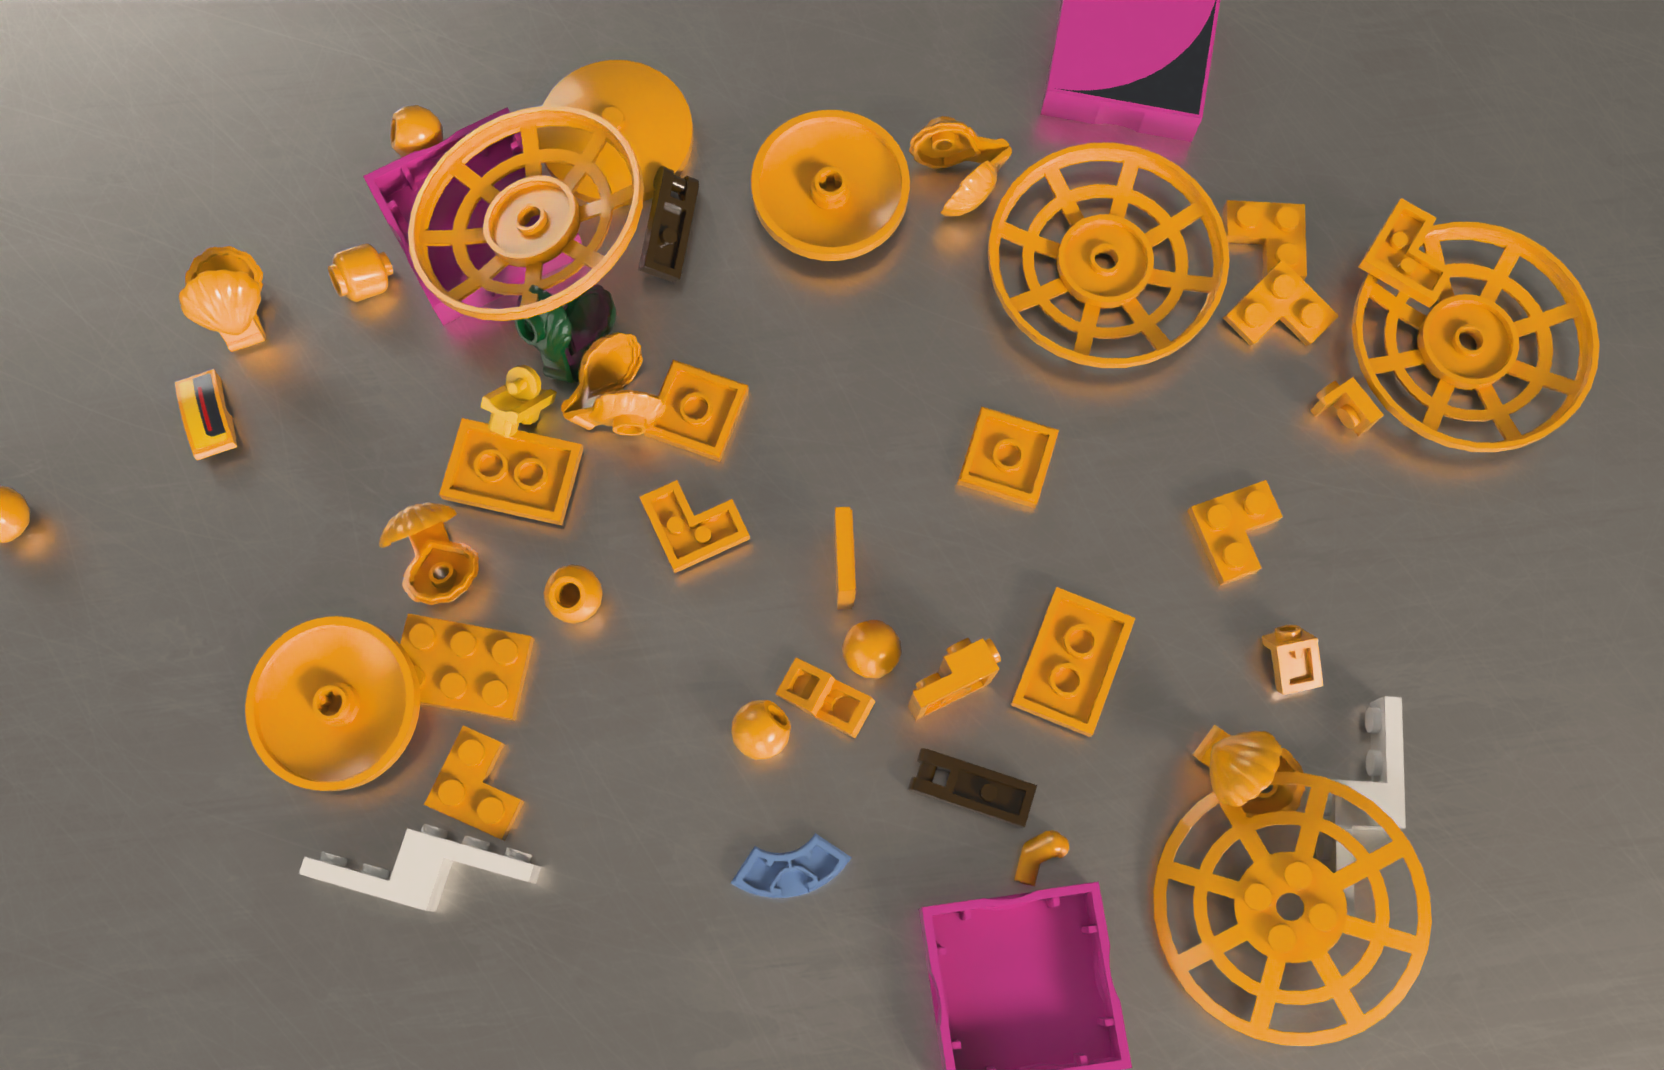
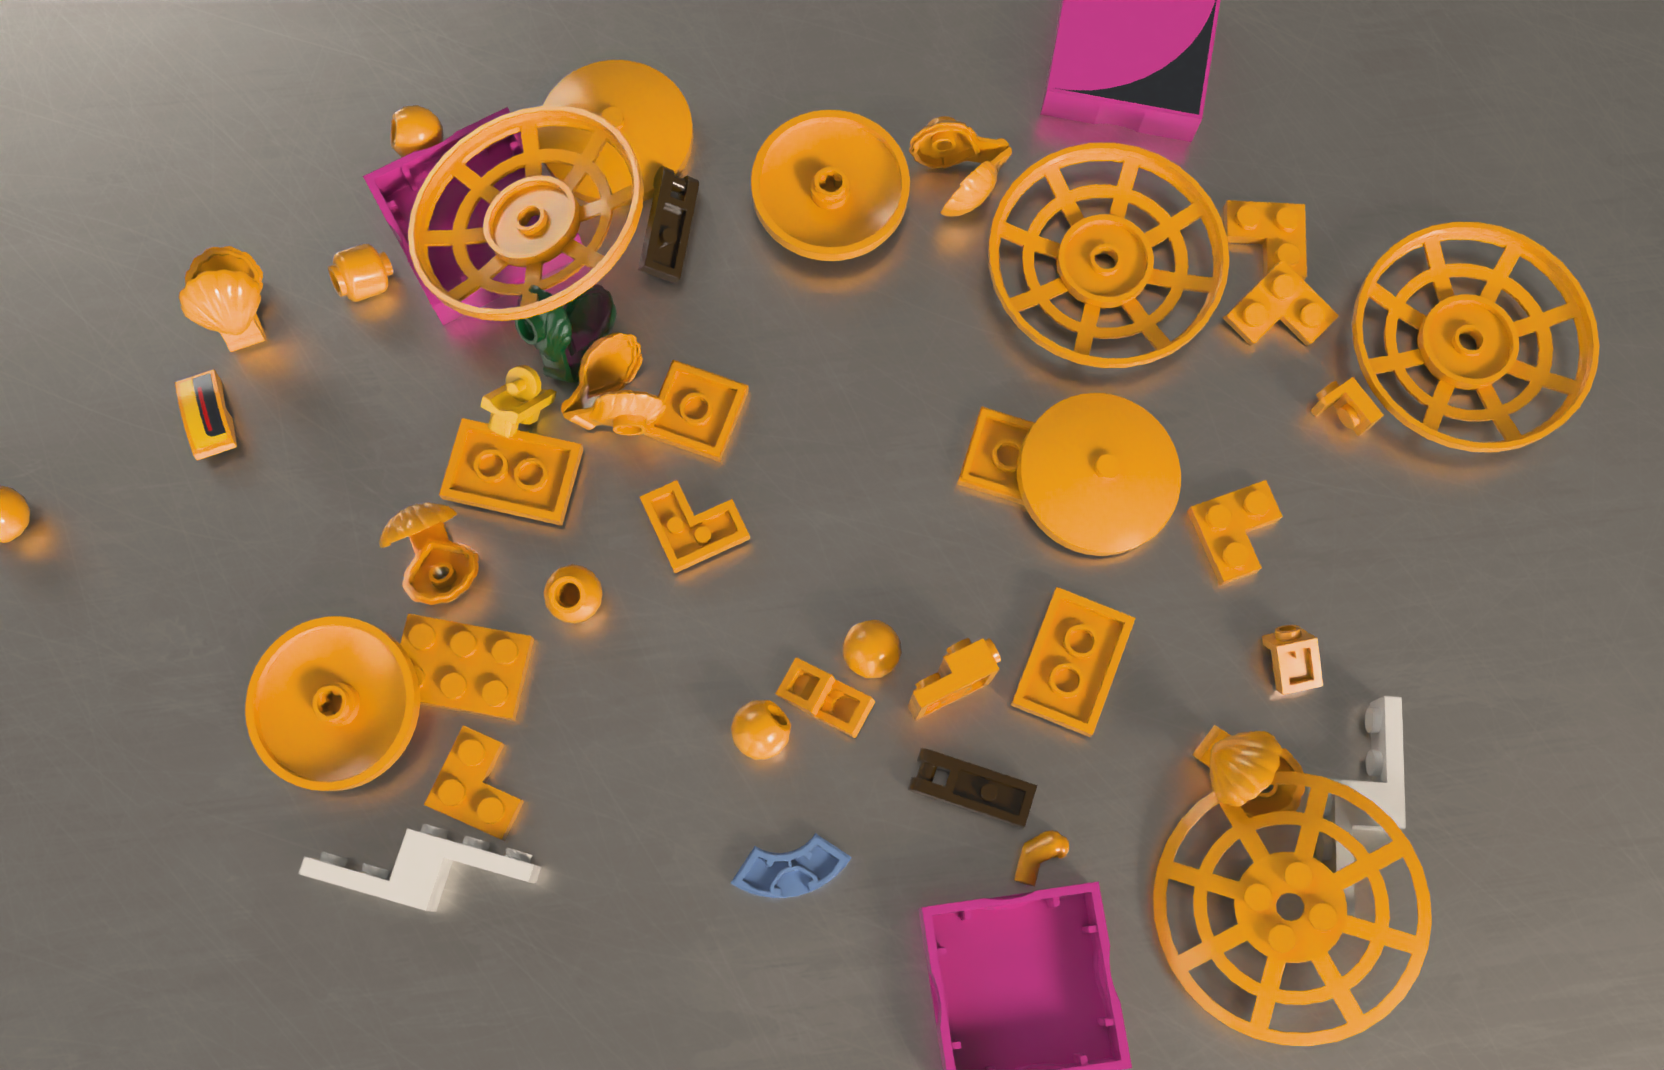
(844, 558): light orange tile -> none
(1098, 474): none -> light orange dish
(1397, 257): light orange plate -> none

